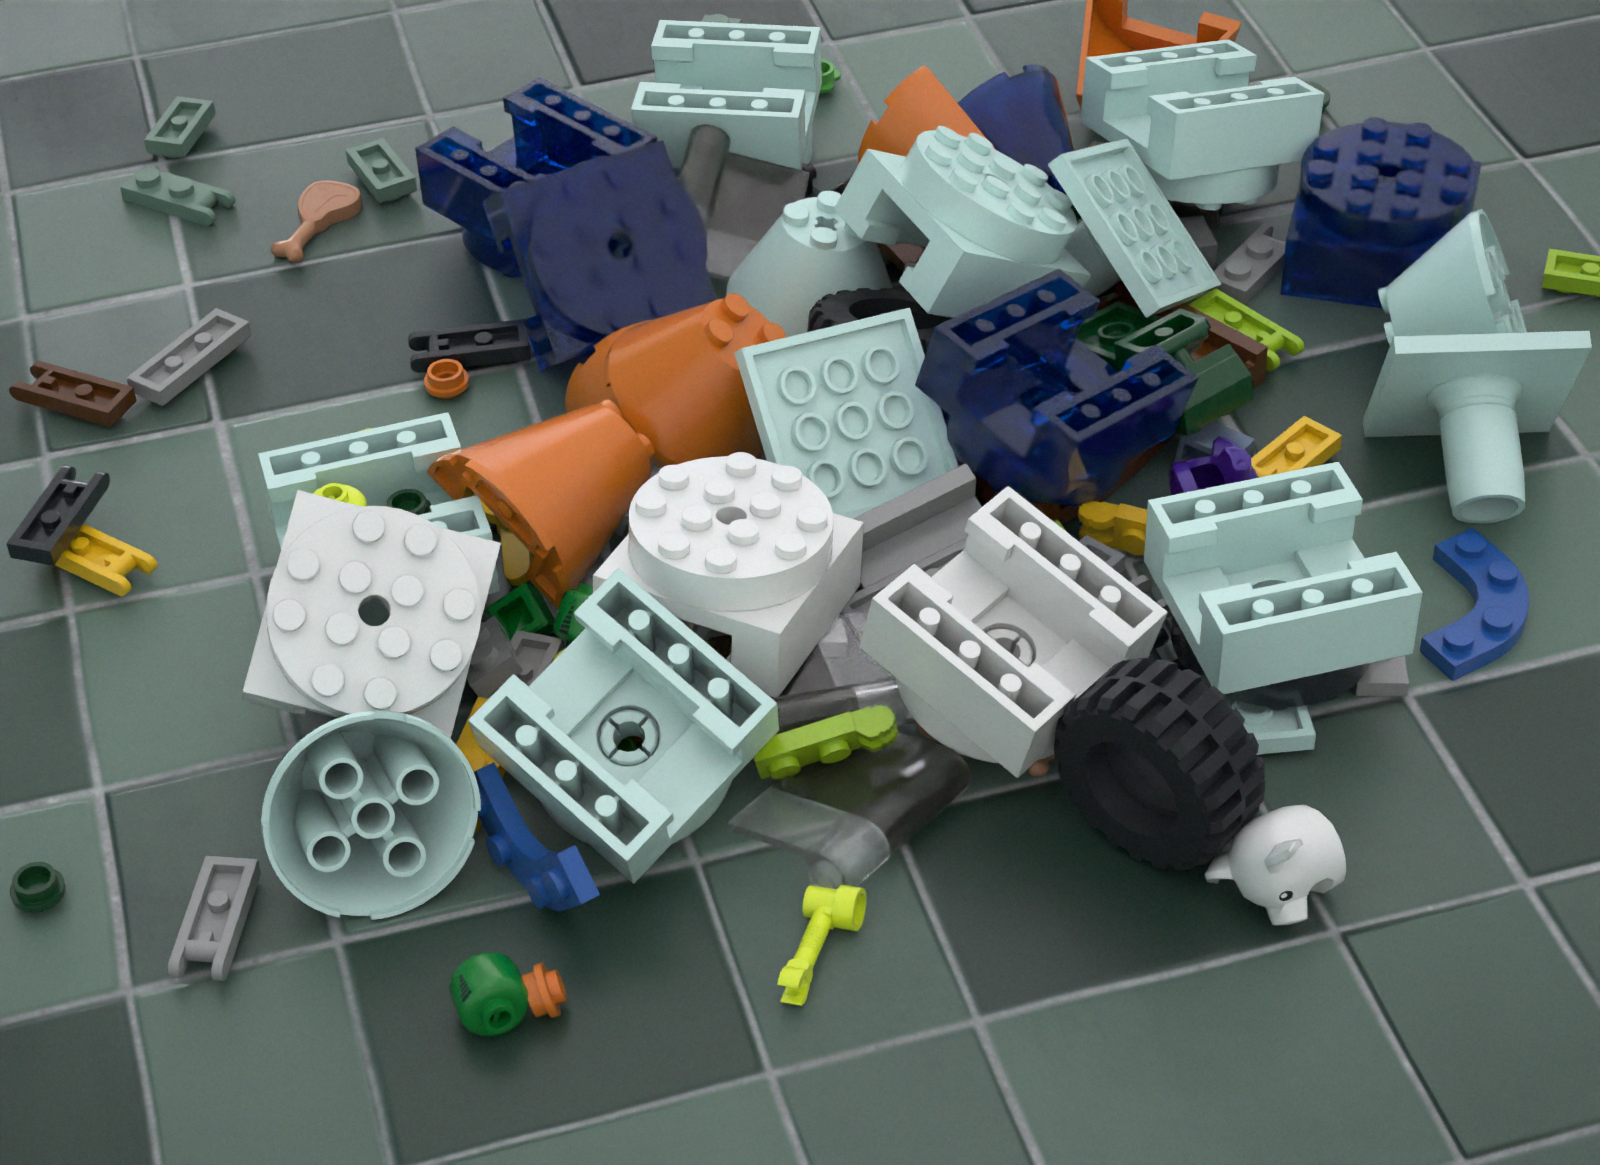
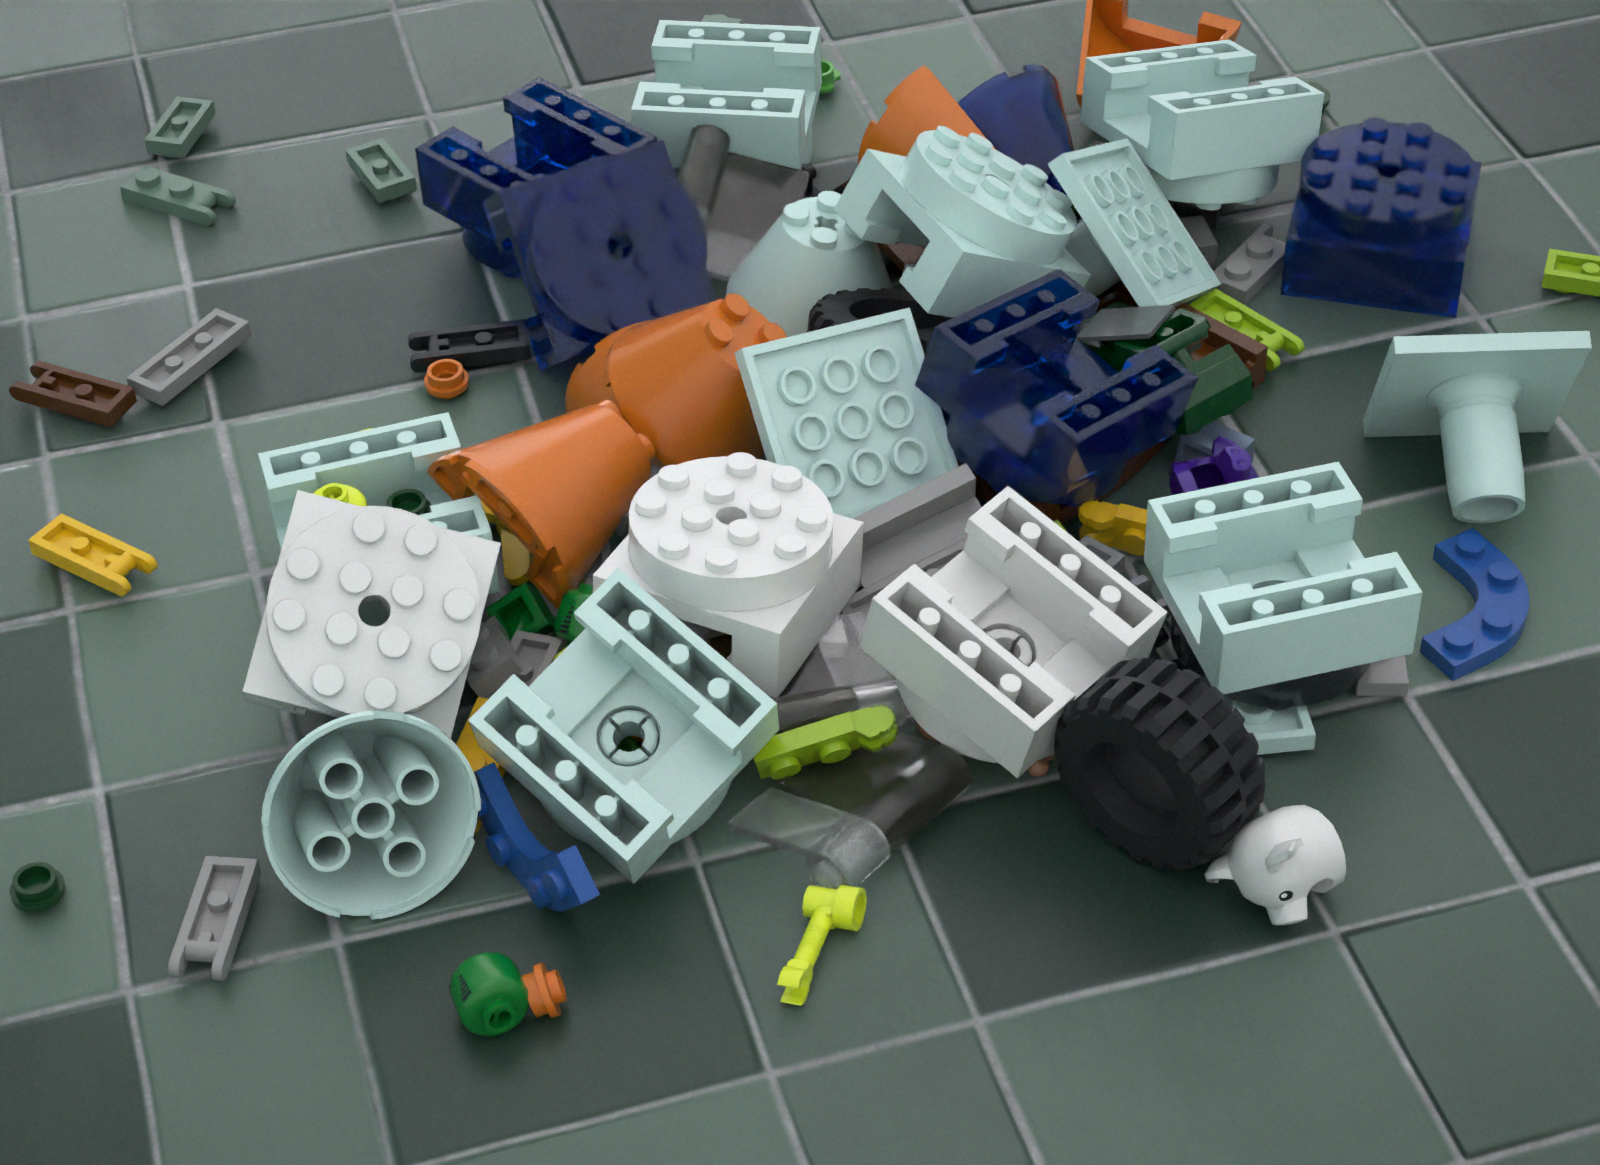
(56, 517): black hinge -> none
(318, 208): nougat piece -> none
(1125, 323): none -> dark grey piece
(1297, 448): yellow hinge -> none
(1454, 287): light aqua cone -> none

